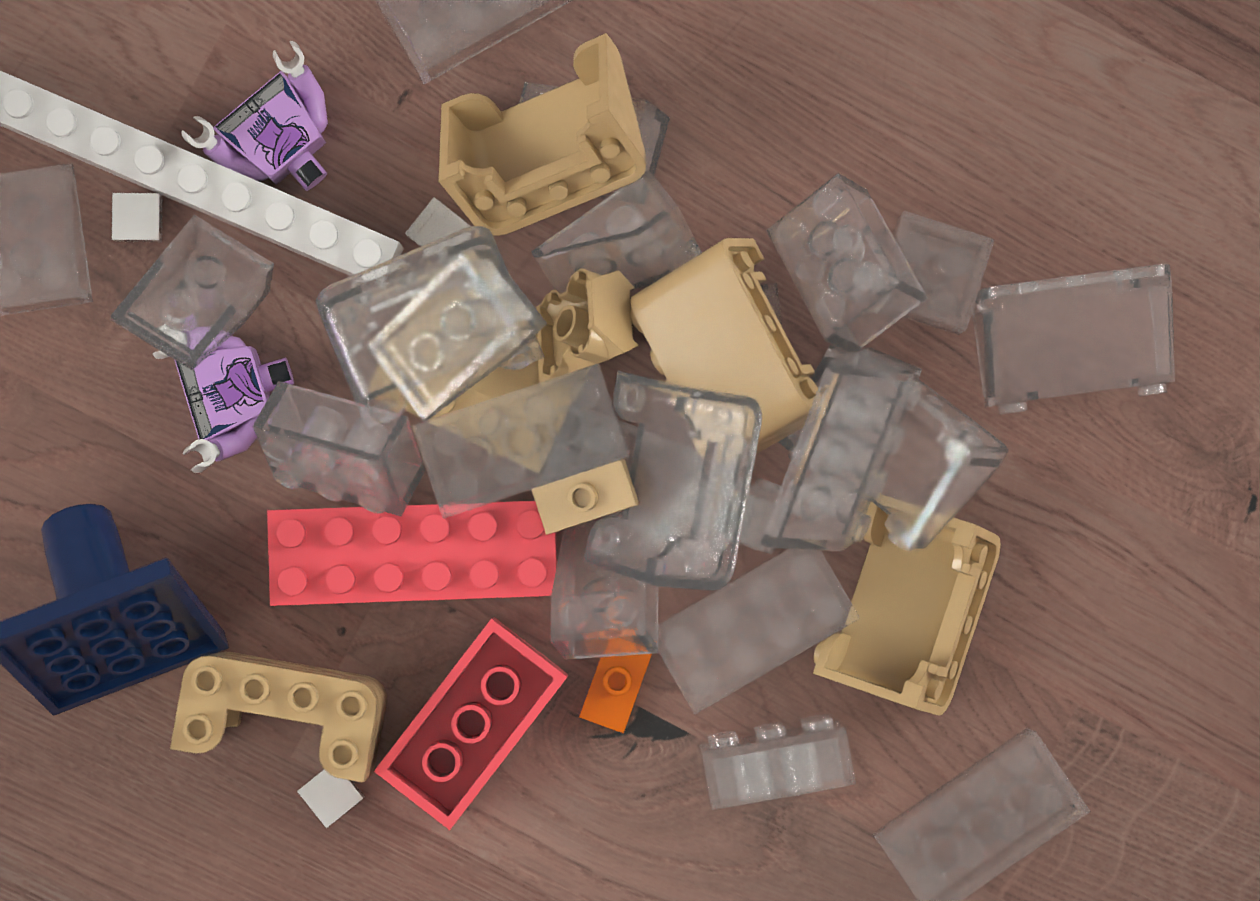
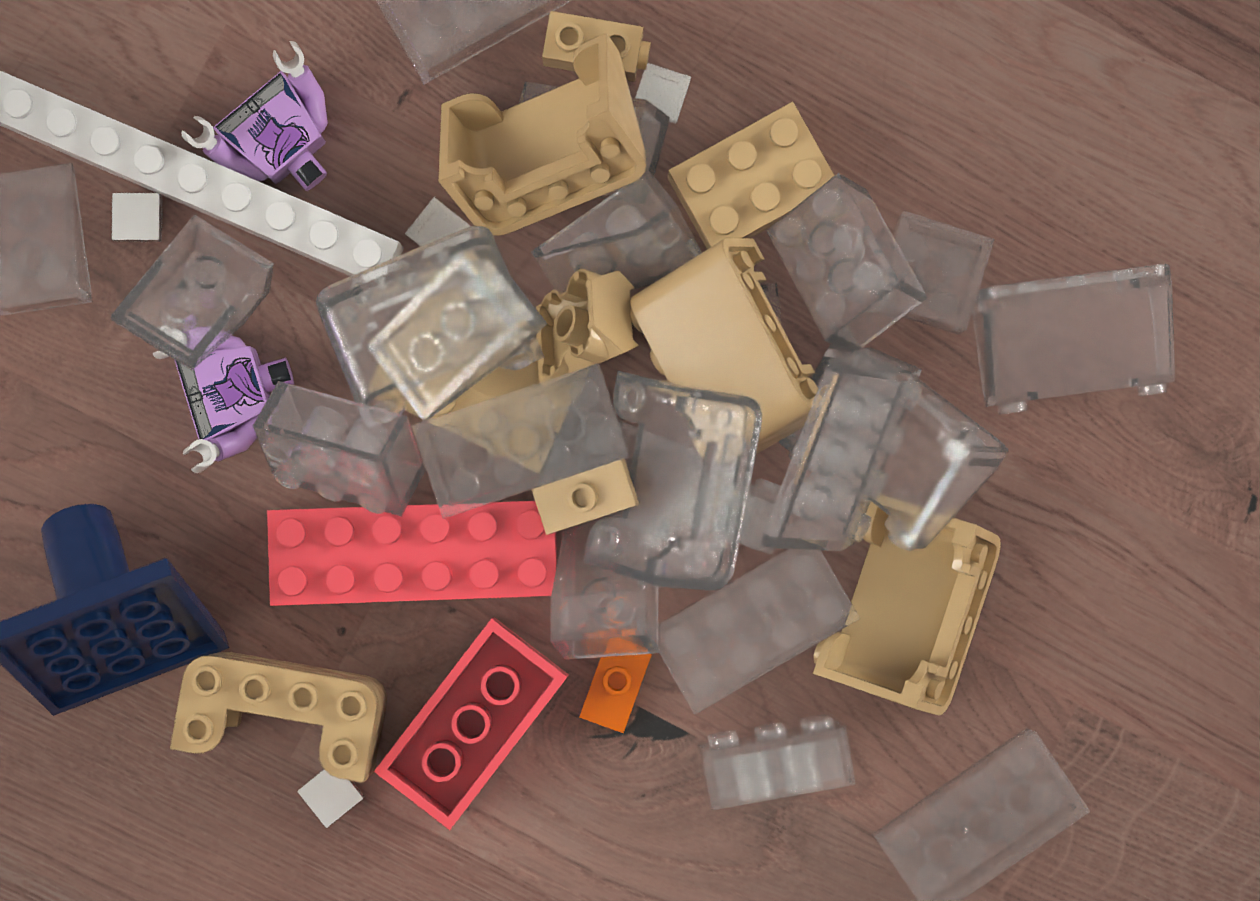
(569, 31): none -> tan brick
(664, 90): none -> clear tile
(751, 177): none -> tan brick

